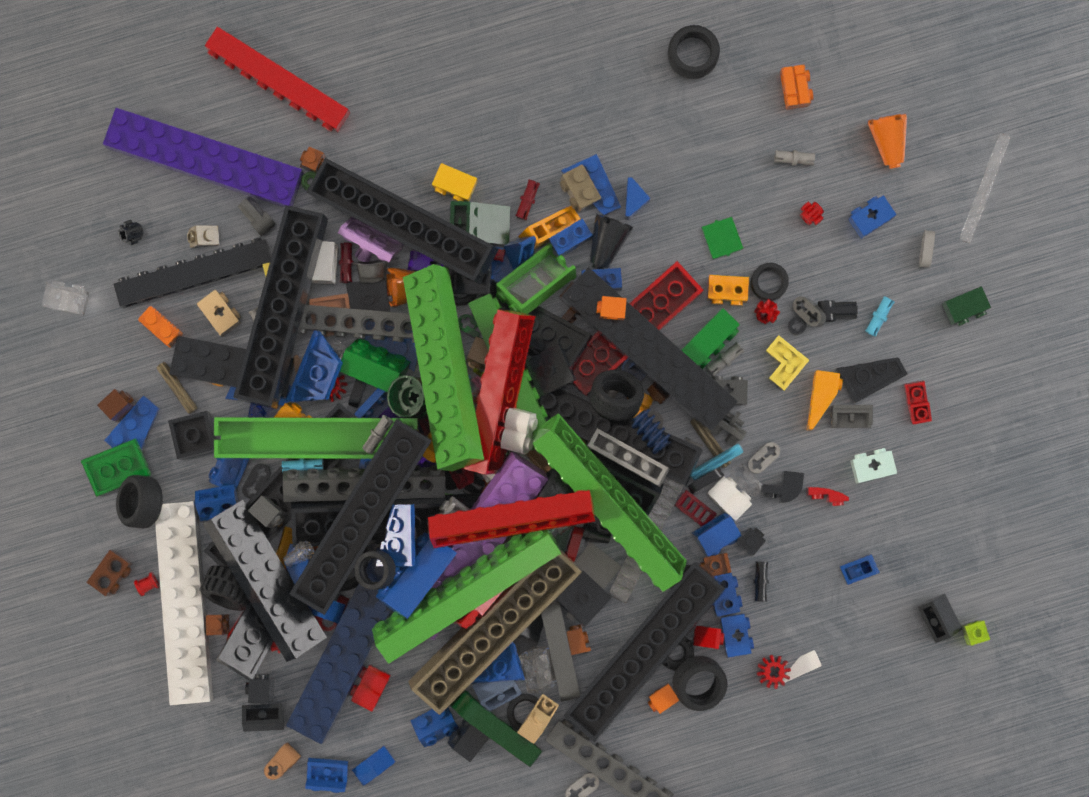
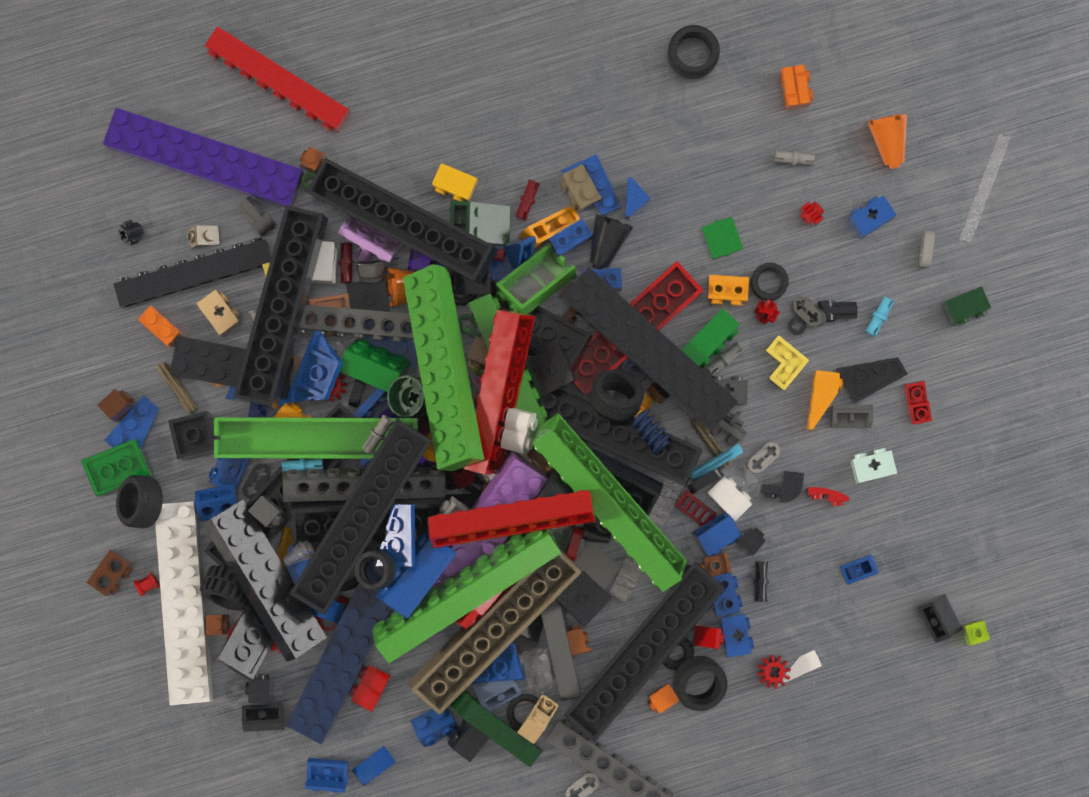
(65, 298): clear brick -> none
(283, 759): medium nougat piece -> none
(612, 308): orange brick -> none
(628, 457): light grey brick -> none

